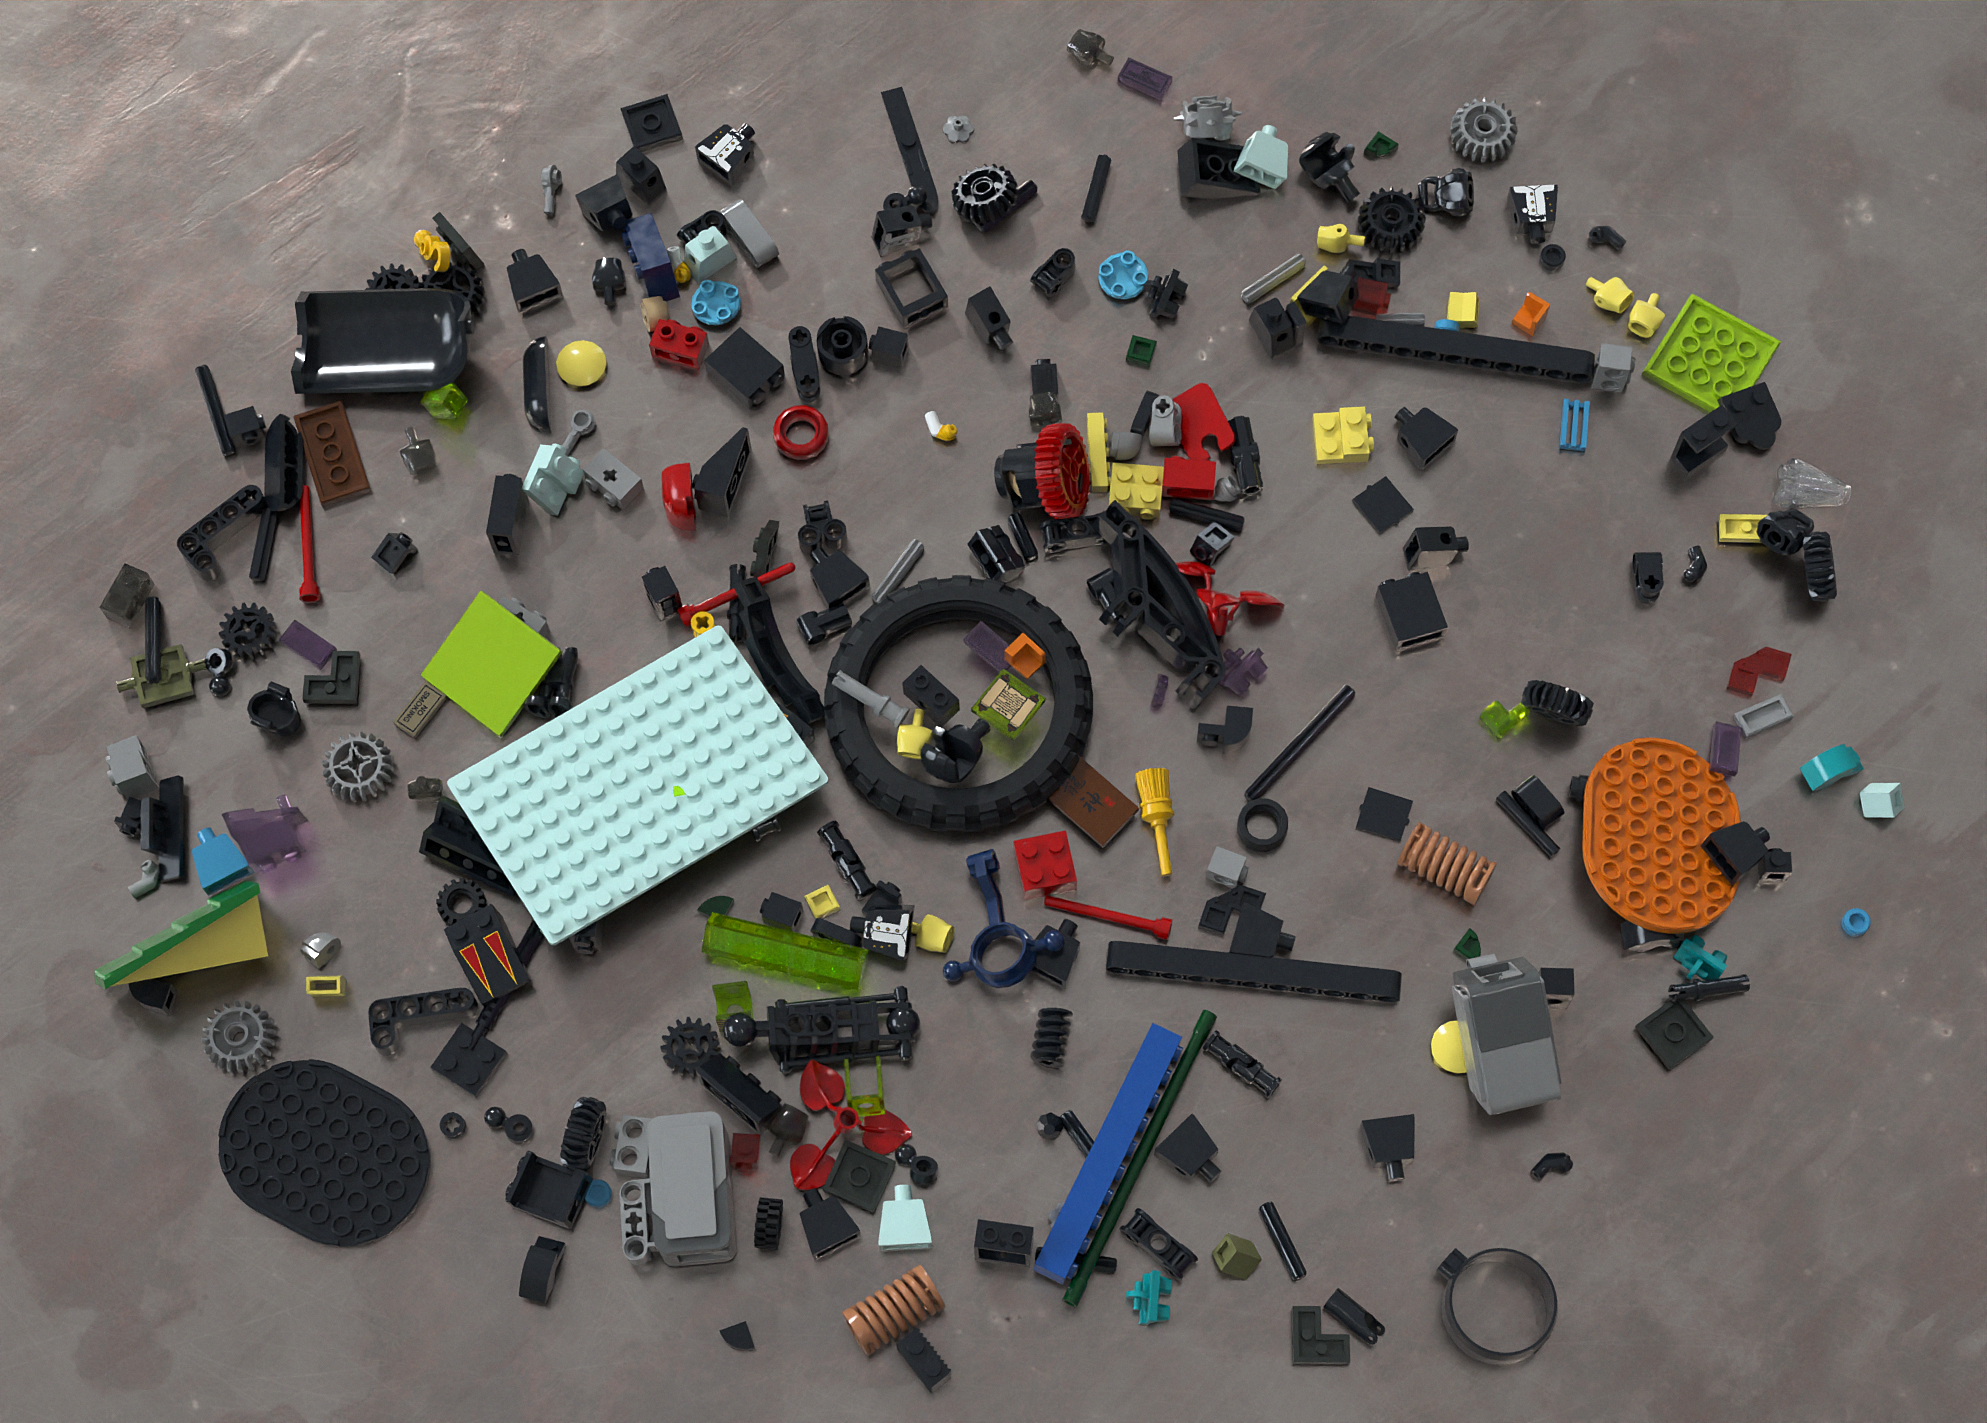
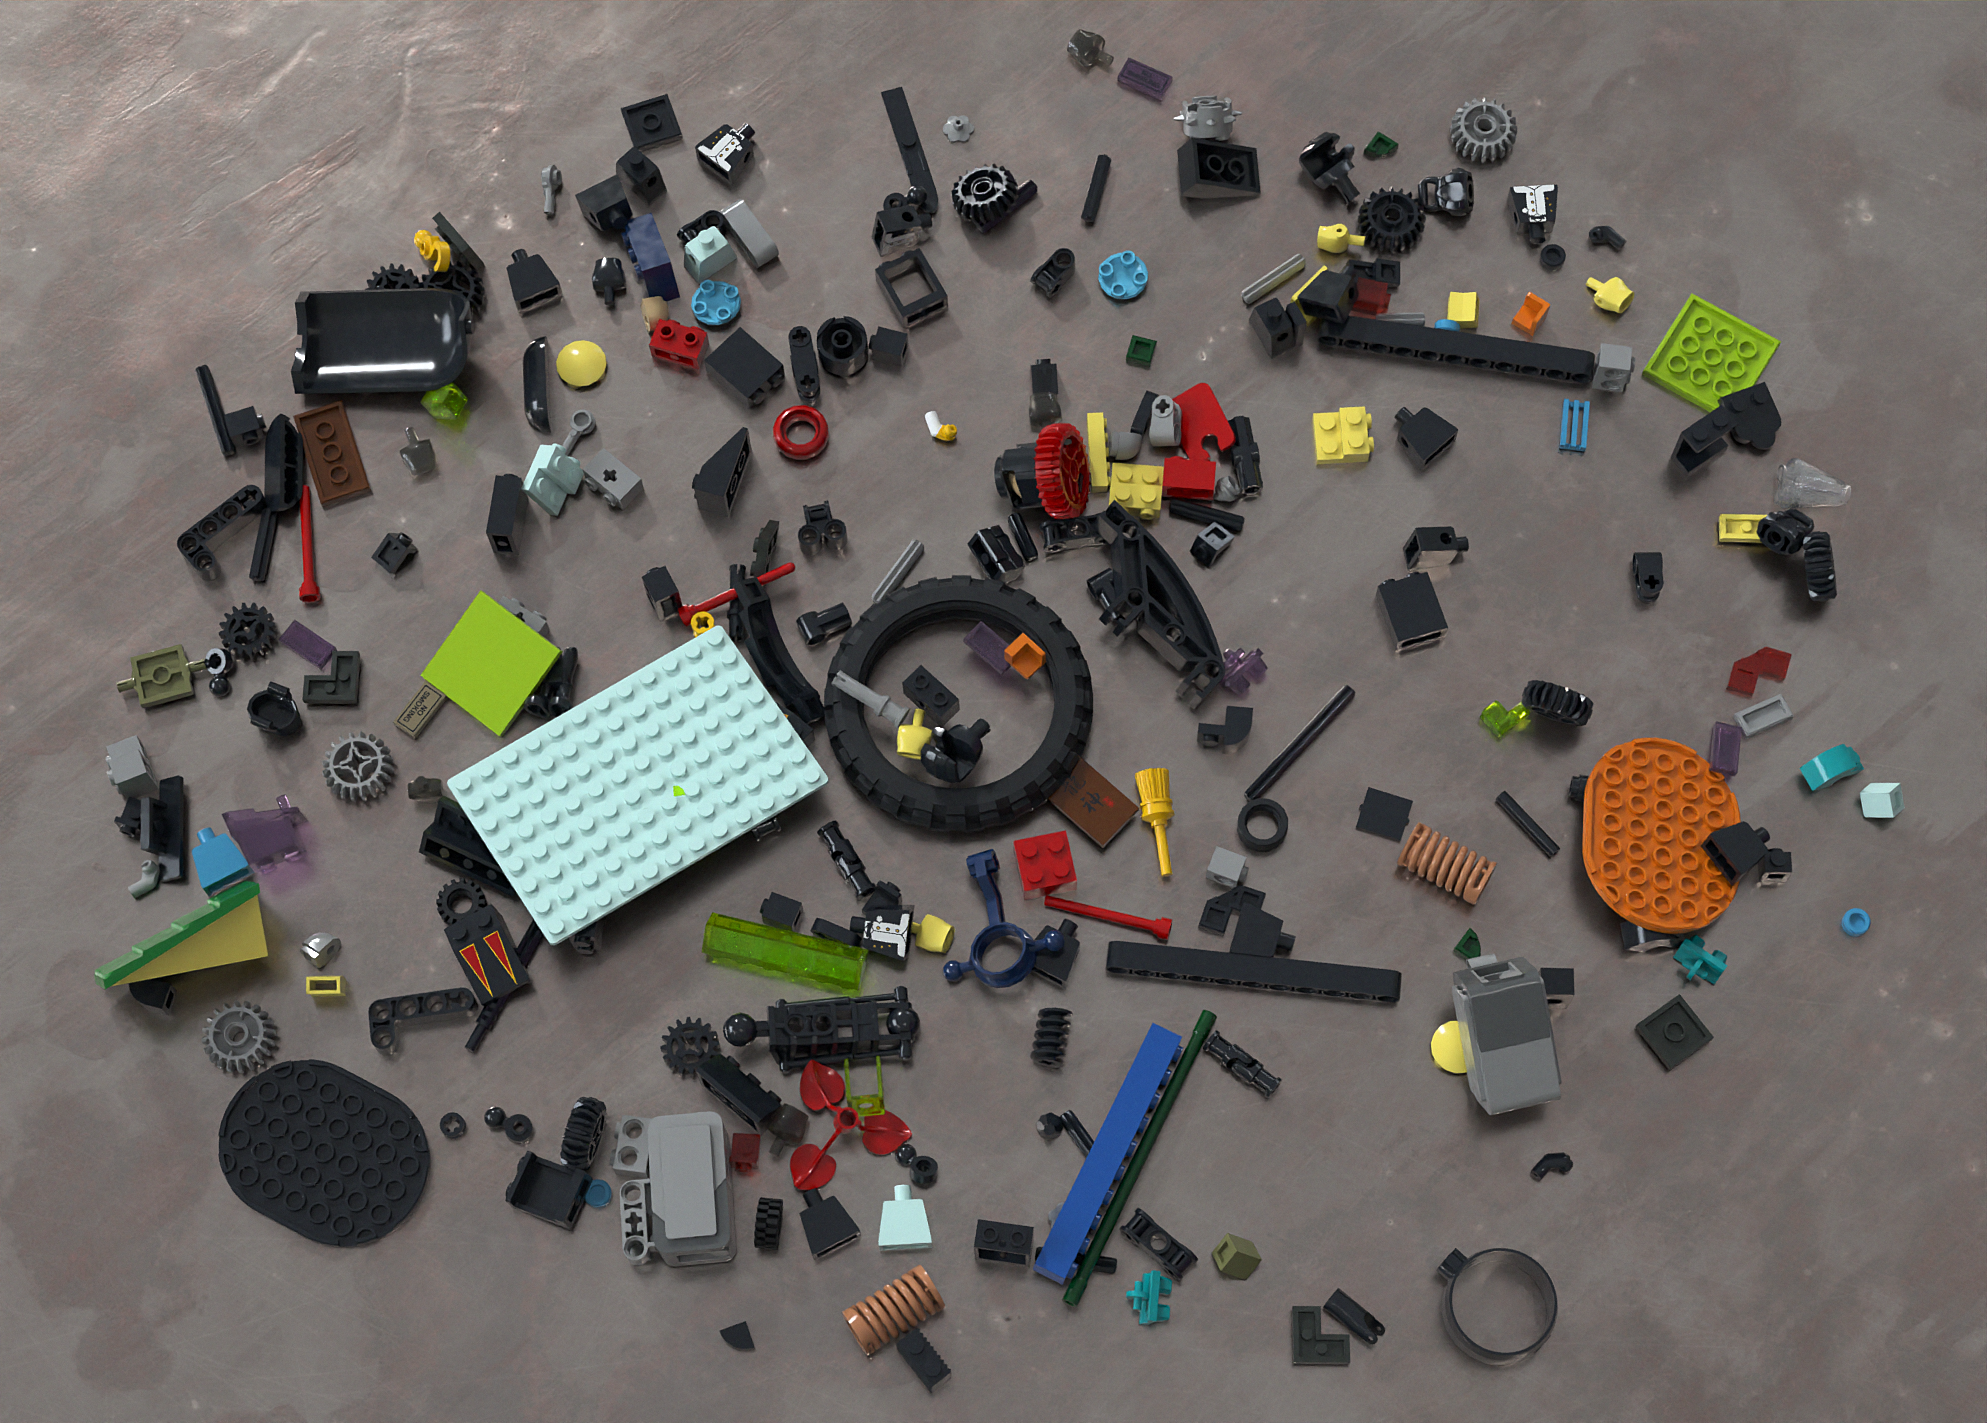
(127, 595): clear smoke brick -> none
(152, 640): black axle -> none
(465, 1067): black plate -> none
(540, 1268): black brick -> none
(678, 496): red brick -> none
(680, 269): arm -> none
(717, 905): dark green tile -> none
(731, 994): clear neon green piece -> none
(822, 902): light yellow tile -> none
(836, 577): black torso -> none
(859, 1176): pearl dark grey plate -> none
(989, 318): black torso -> none
(1008, 704): tile -> none
(1159, 690): clear purple tile -> none
(1170, 285): black hips -> none
(1189, 1151): black torso -> none
(1215, 601): red plant -> none
(1264, 158): light aqua torso -> none
(1282, 1240): black axle -> none
(1382, 505): black piece -> none
(1390, 1143): black torso -> none
(1537, 801): black beam -> none
(1645, 317): light yellow piece -> none
(1698, 565): black arm -> none
(1699, 989): black pin -> none

